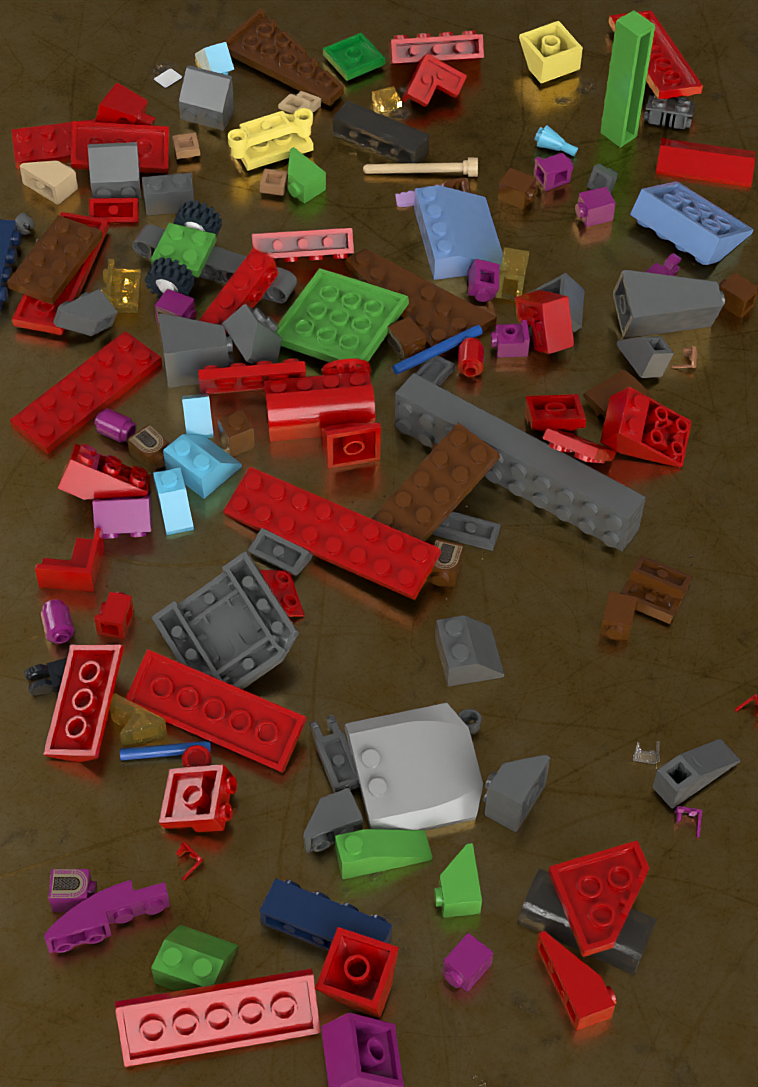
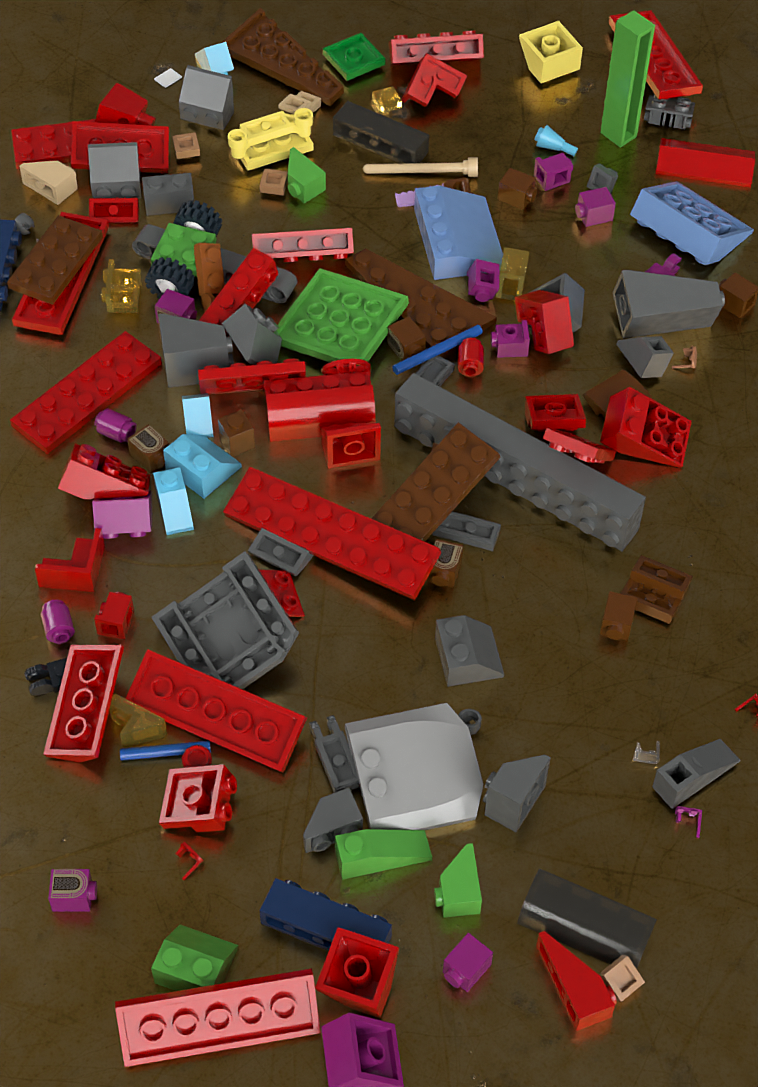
(87, 314): dark grey slope -> none
(91, 918): magenta slope -> none
(209, 272): none -> dark orange hinge
(600, 893): red plate -> none
(622, 977): none -> medium nougat plate

